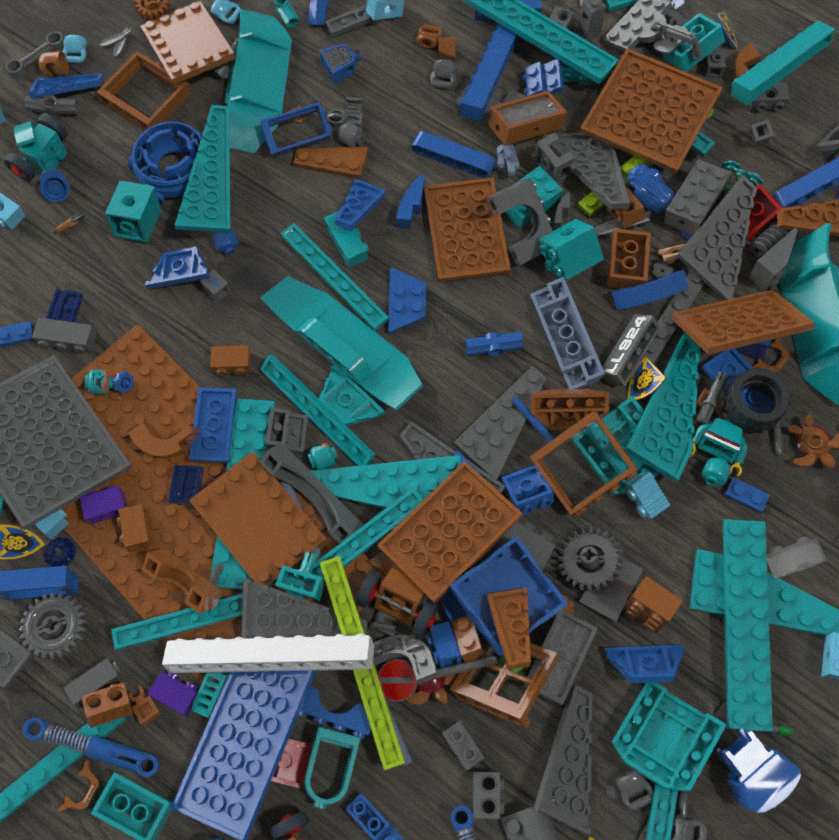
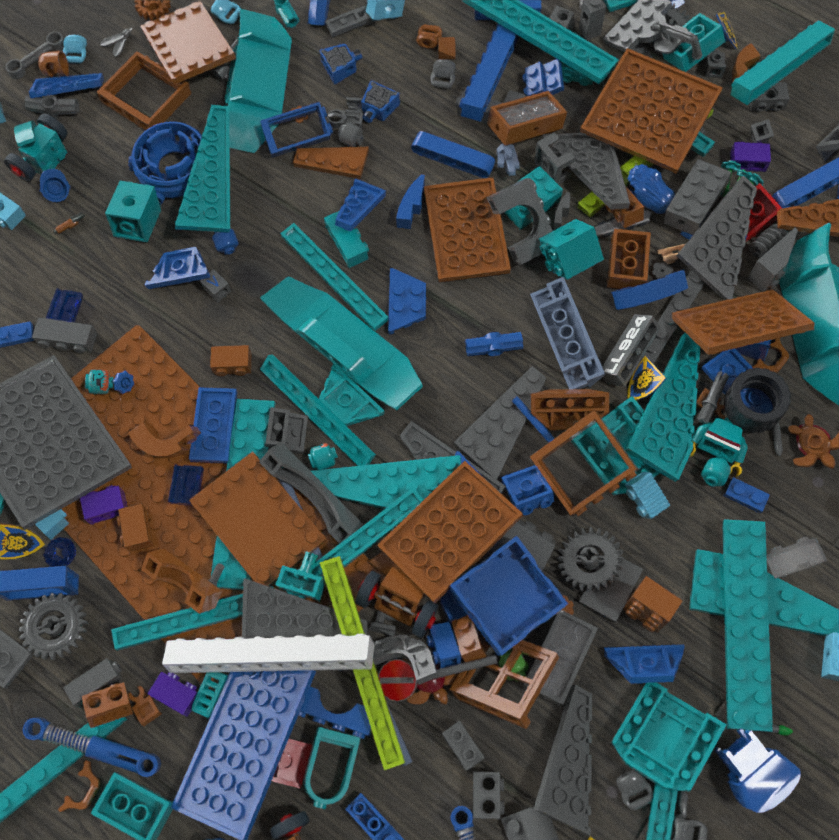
(379, 102): none -> torso
(511, 622): dark orange wing -> none
(751, 156): none -> dark purple brick

